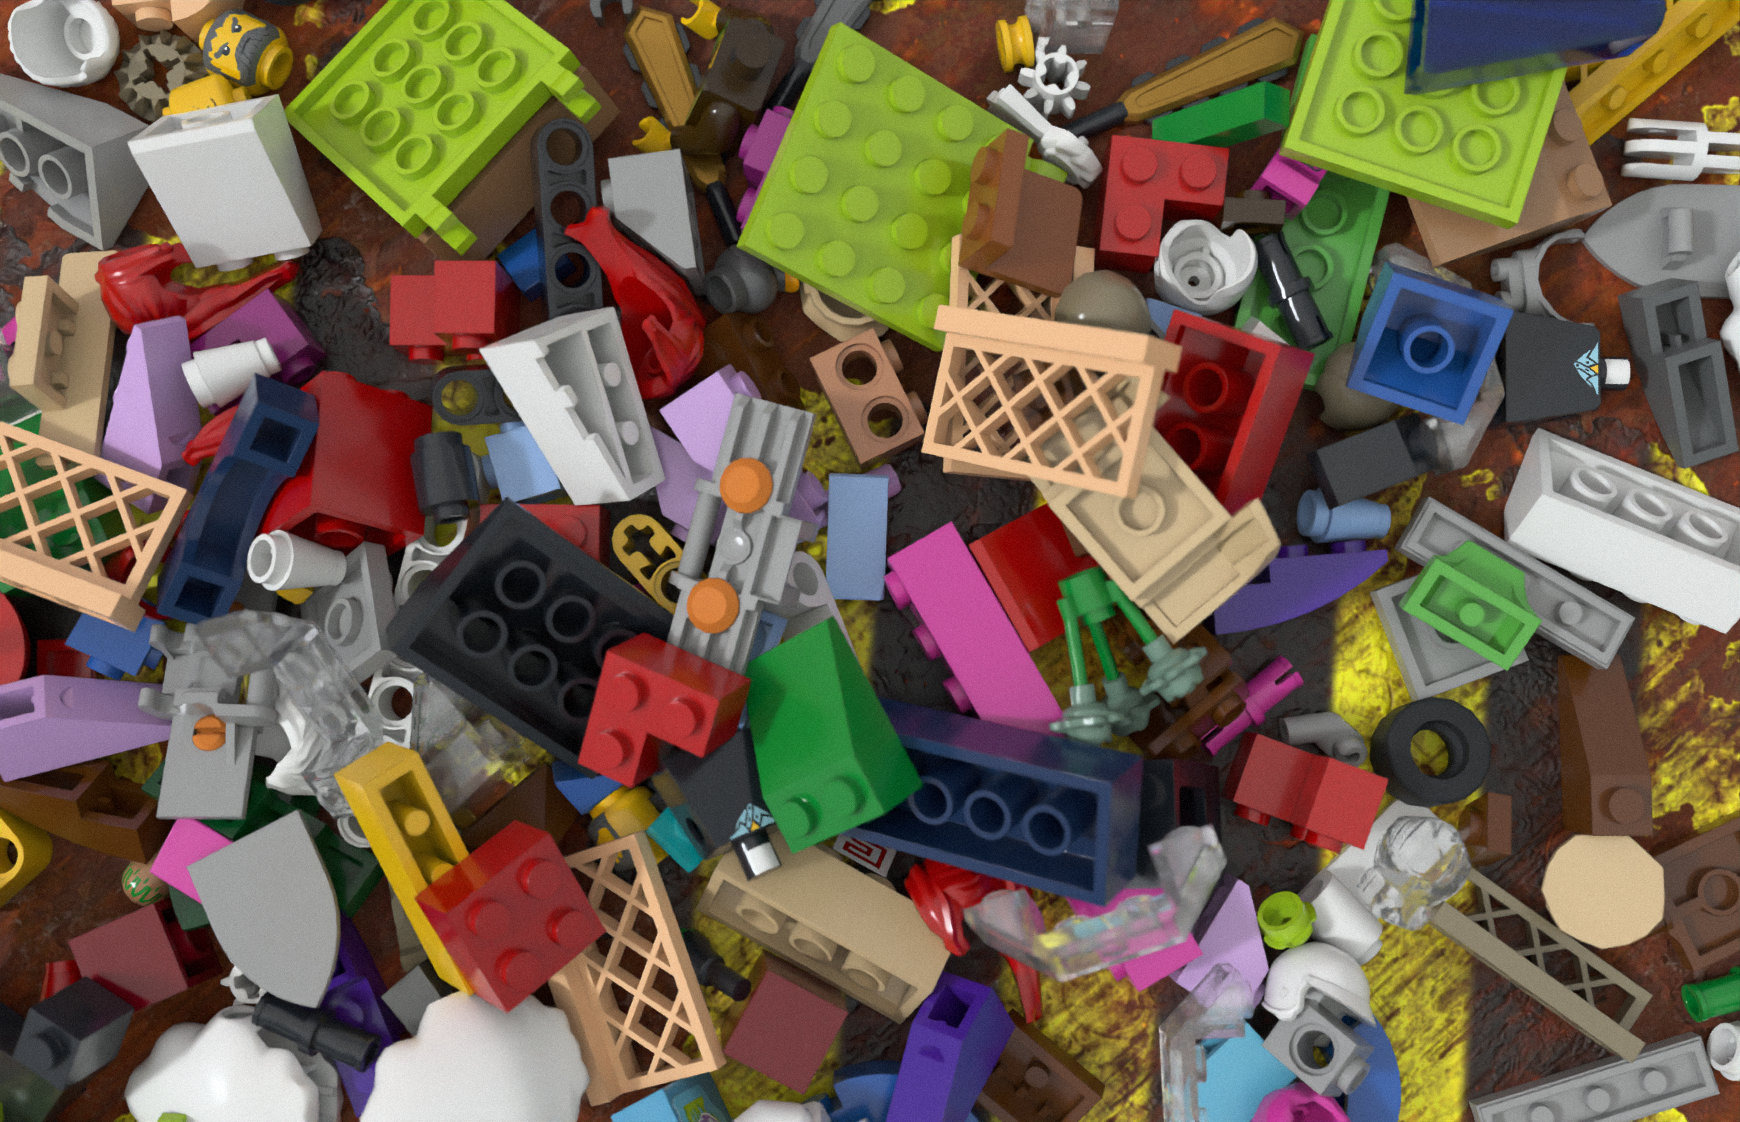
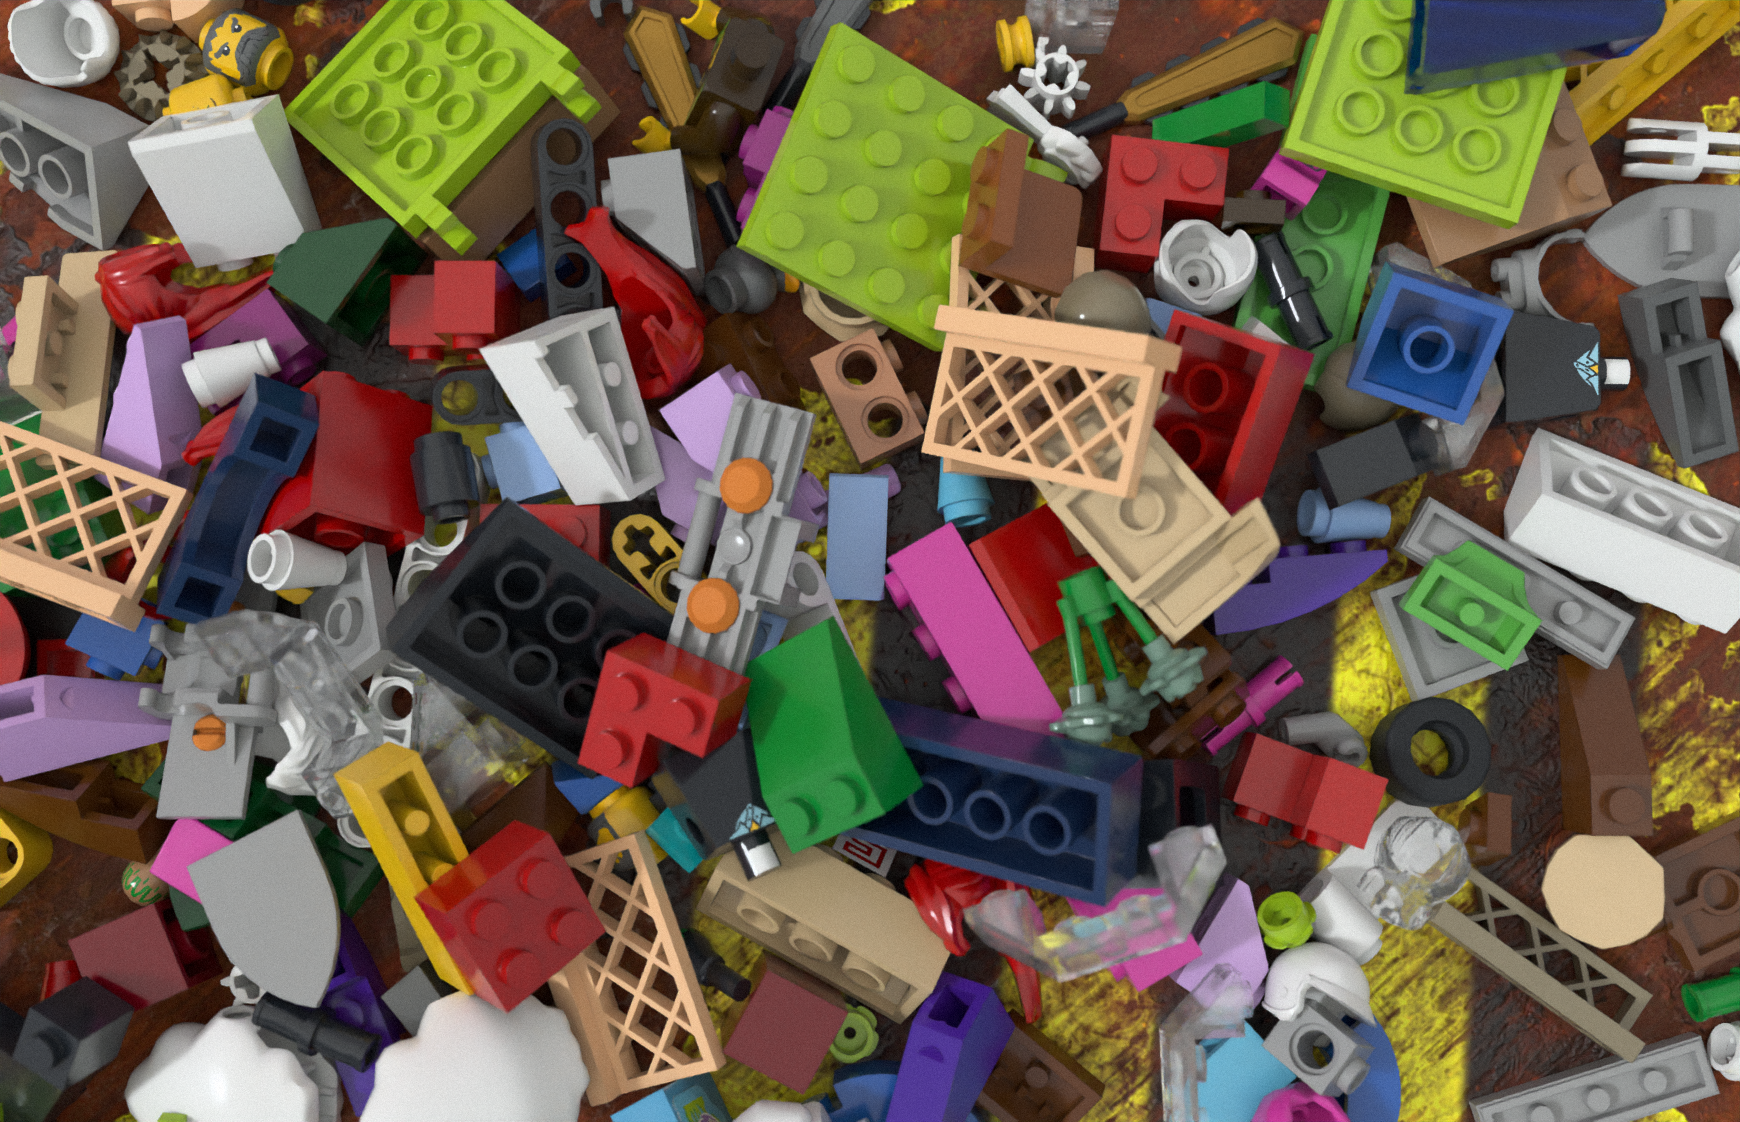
(347, 273): none -> dark green slope
(865, 1040): none -> lime plate
(964, 499): none -> medium azure cone

